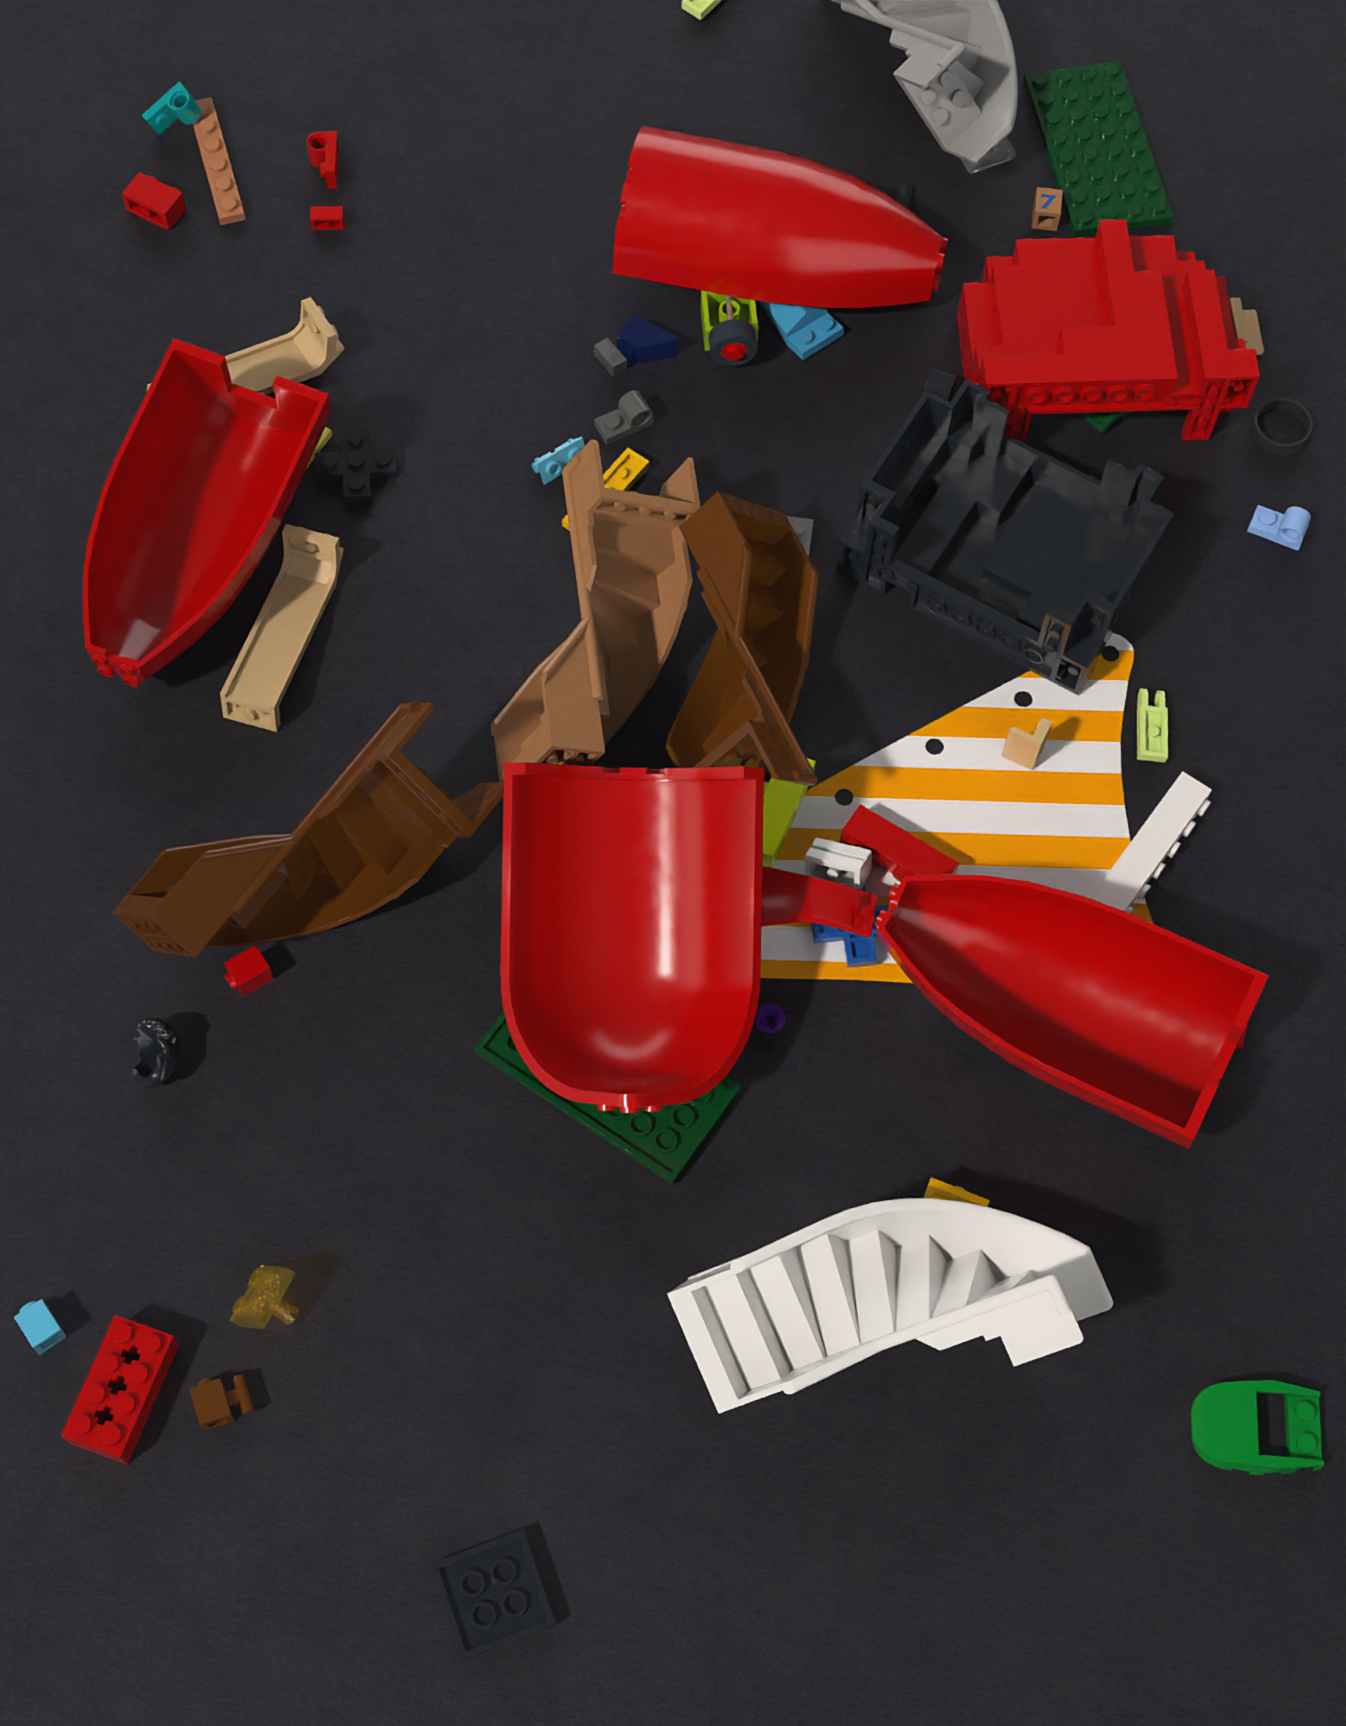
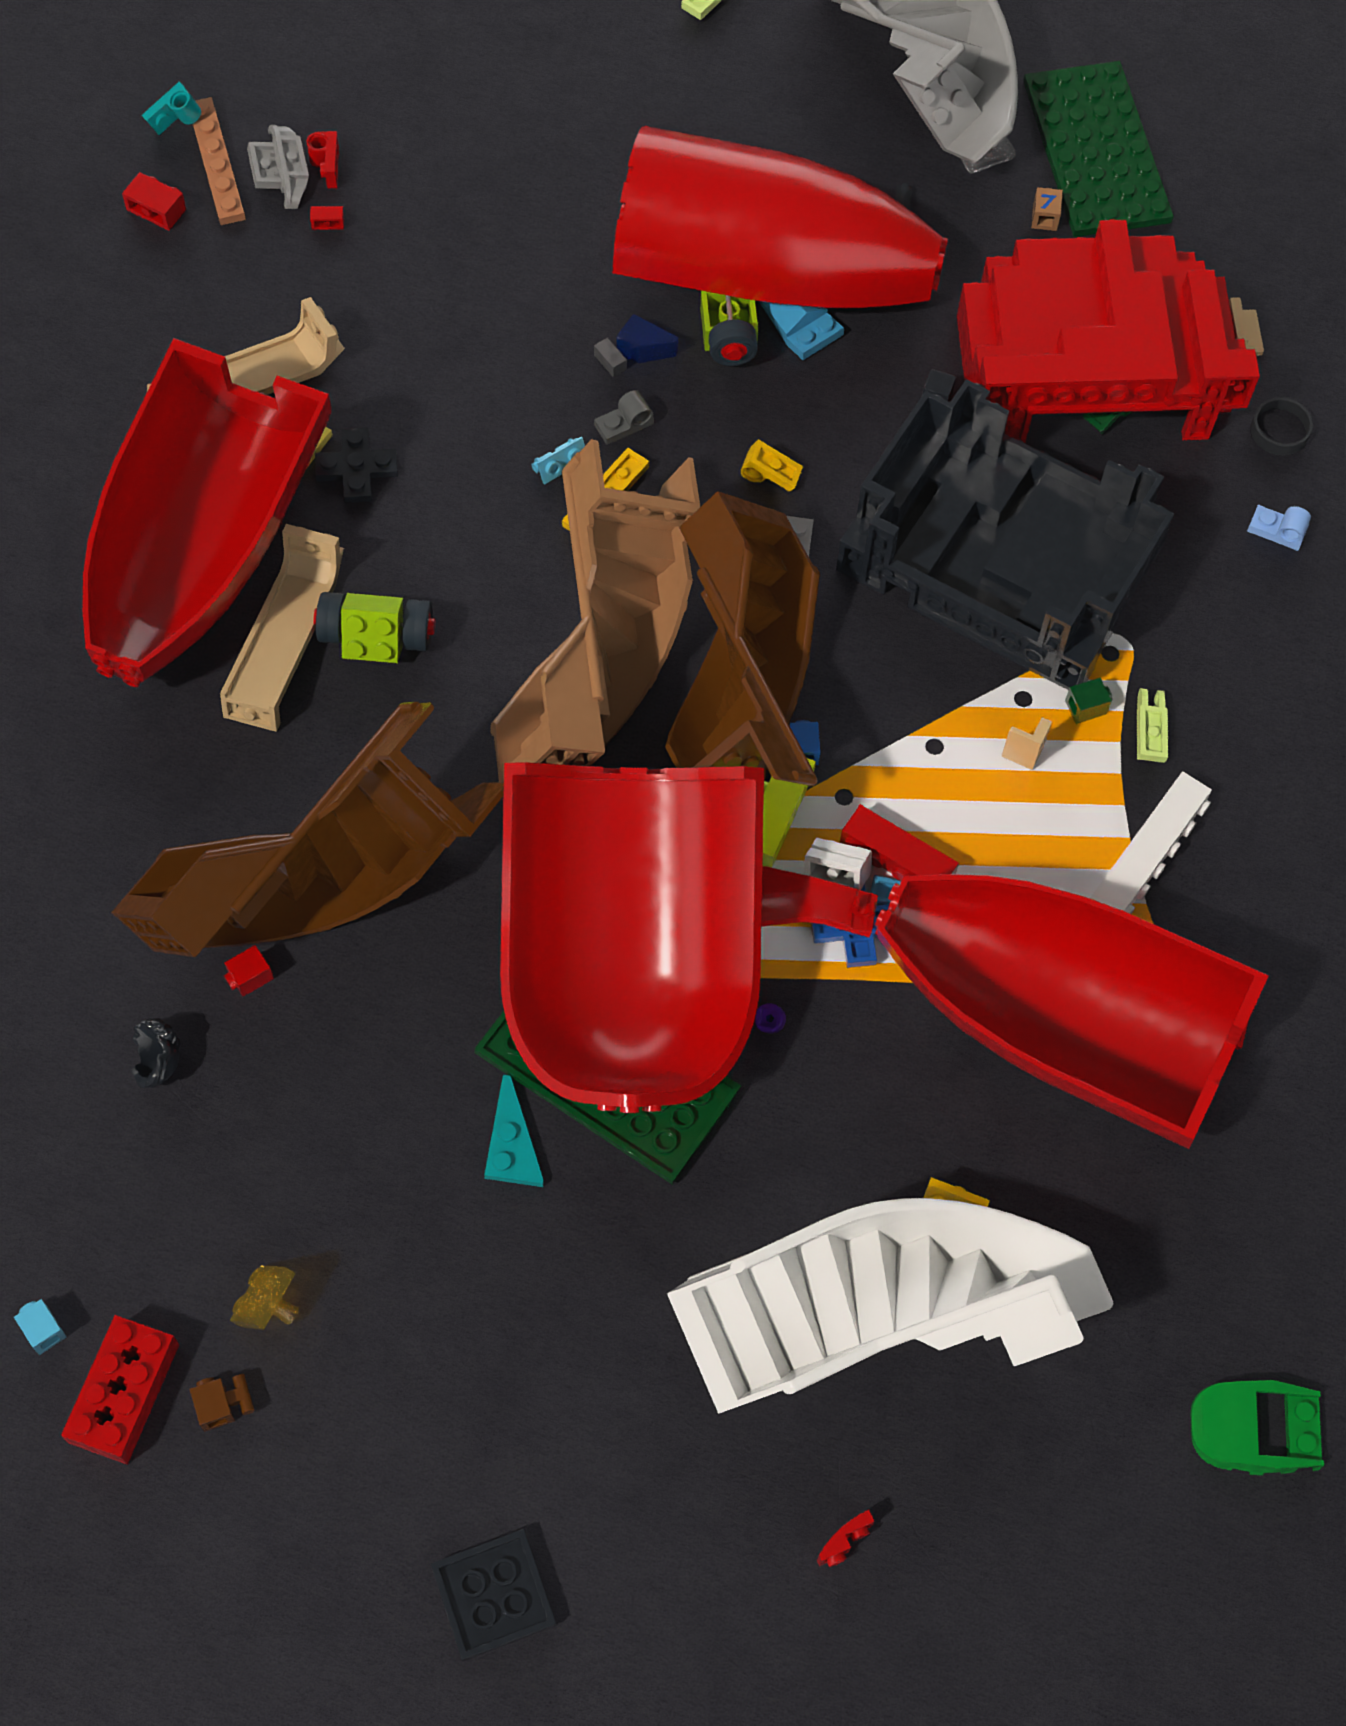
(280, 164): none -> light grey plate
(373, 625): none -> brick
(511, 1150): none -> teal wing
(769, 463): none -> yellow plate
(808, 738): none -> blue brick
(838, 1545): none -> red slope
(882, 887): none -> dark azure tile
(1088, 700): none -> dark green brick

